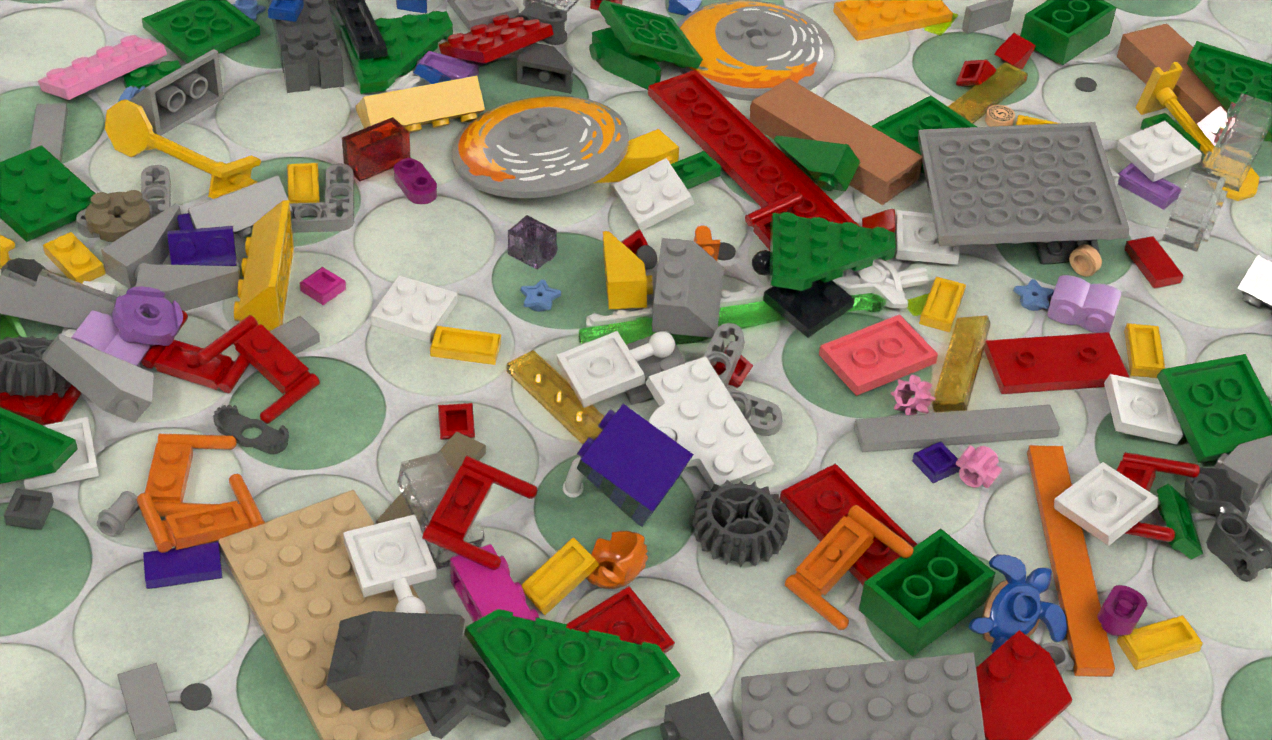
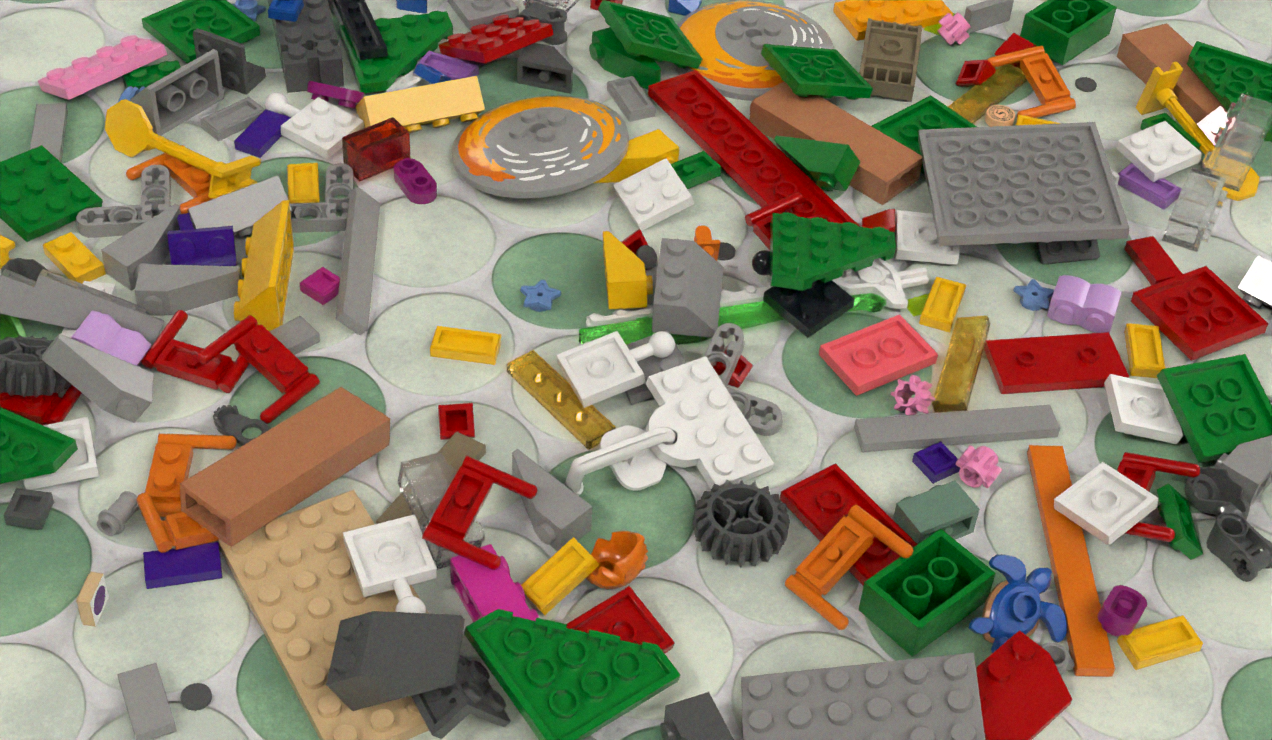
(92, 599): none -> tan tile
(105, 207): dark tan plate -> none
(134, 327): medium lavender plate -> none
(190, 178): none -> orange plate
(231, 118): none -> light grey tile
(235, 70): none -> dark grey bracket
(261, 133): none -> dark purple tile
(284, 466): none -> nougat brick
(316, 126): none -> white plate
(346, 96): none -> magenta plate
(358, 261): none -> light grey tile
(414, 308): white plate -> none
(532, 242): clear purple brick -> none
(555, 510): none -> light grey slope
(631, 98): none -> light grey tile
(632, 462): dark purple slope -> none
(816, 72): none -> green plate
(891, 58): none -> dark tan plate
(940, 507): none -> sand green brick
(954, 28): none -> bright pink gear
(1043, 79): none -> orange plate
(1085, 260): light nougat tile -> none
(1199, 312): none -> red plate

